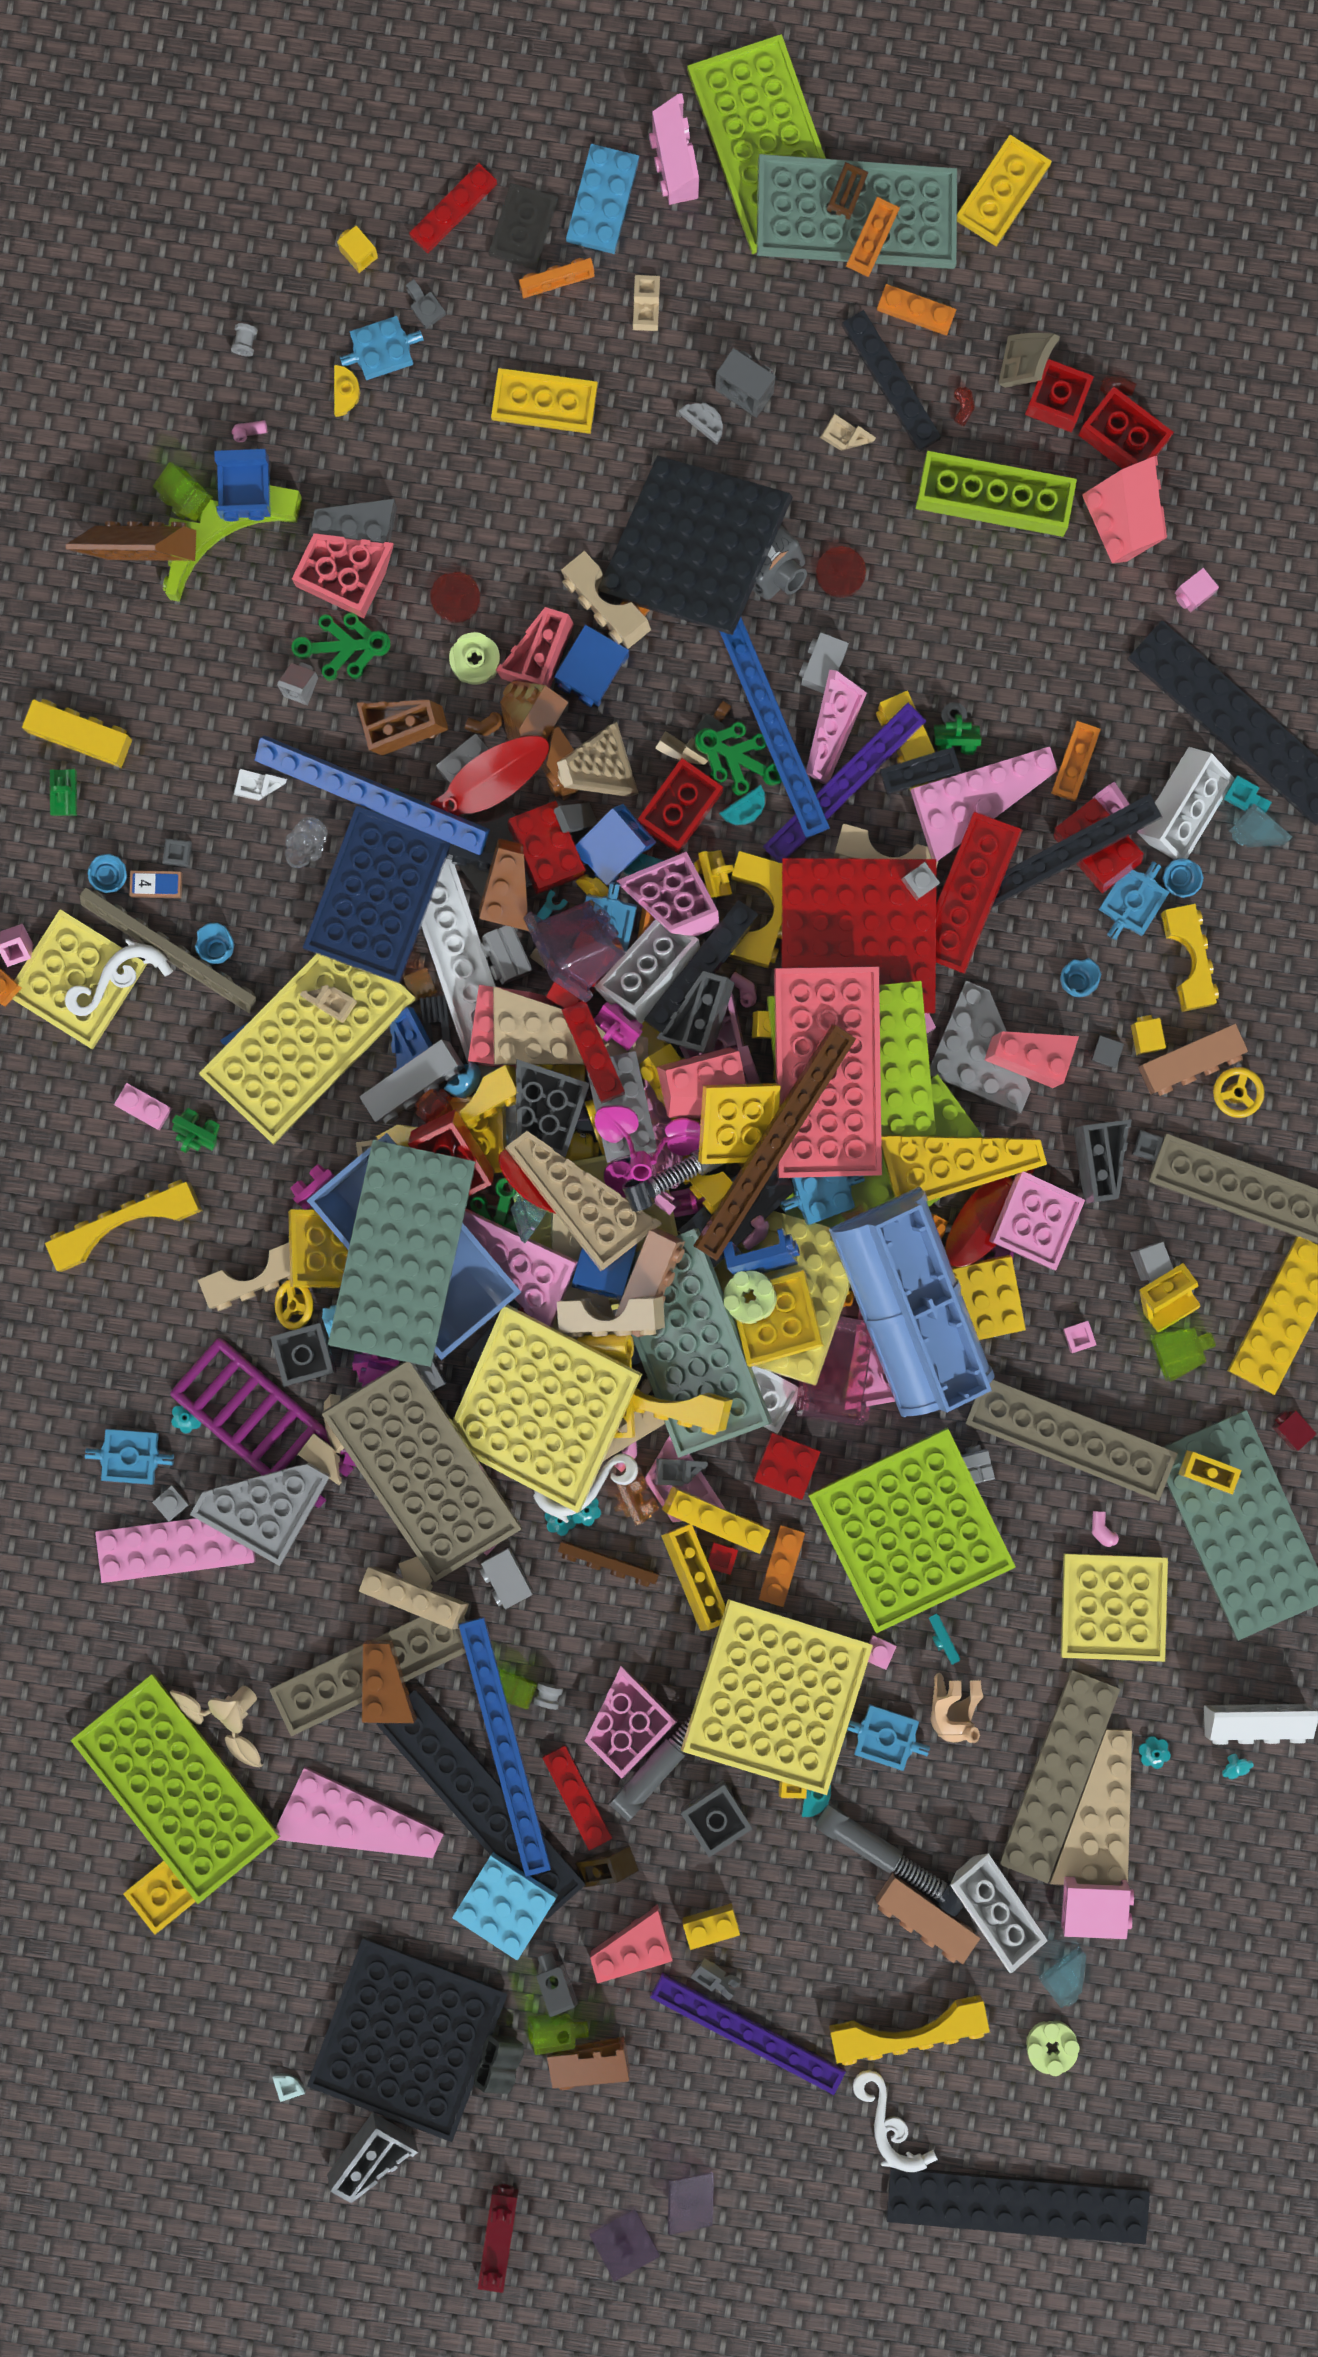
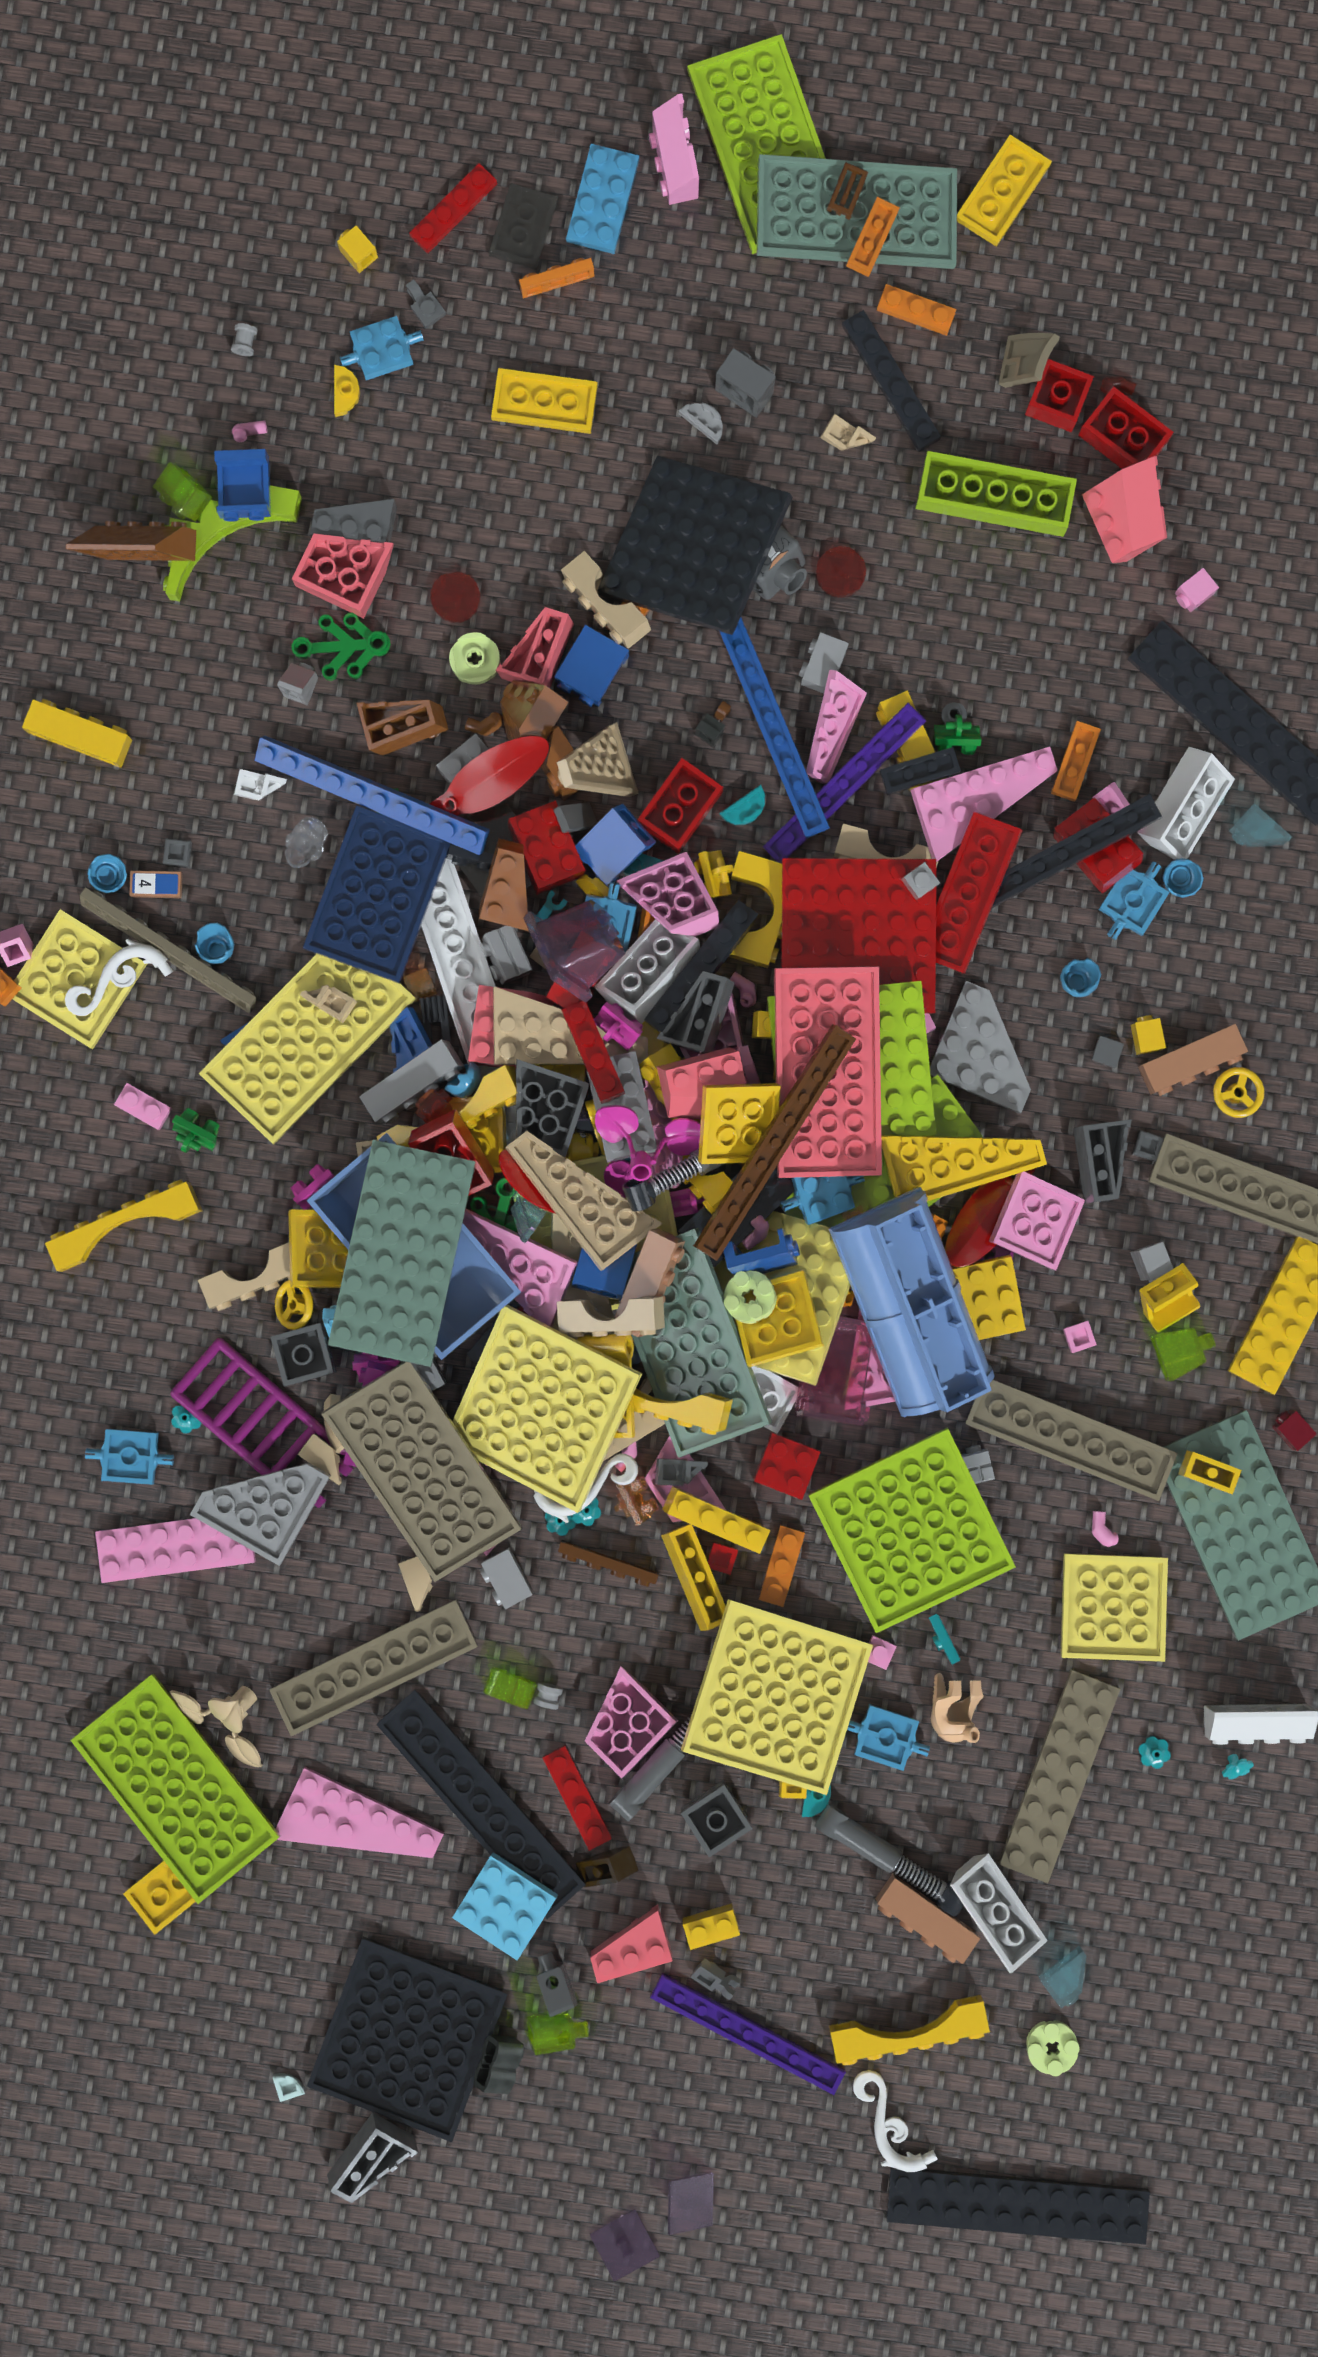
(63, 792): green hips -> none
(171, 1503): light grey plate -> none
(383, 1686): dark orange wedge -> none
(412, 1598): tan arch -> none
(498, 2238): dark red brick -> none
(504, 1746): blue plate -> none
(590, 2064): dark orange wedge -> none
(646, 303): tan slope -> none
(664, 1201): bright pink plate -> none
(676, 749): tan slope -> none
(734, 756): green plant -> none
(967, 404): clear red arm -> none
(1033, 1055): coral wedge -> none
(1096, 1910): bright pink panel -> none
(1099, 1831): tan wing -> none
(1184, 926): yellow arch -> none
(1243, 794): teal plate -> none

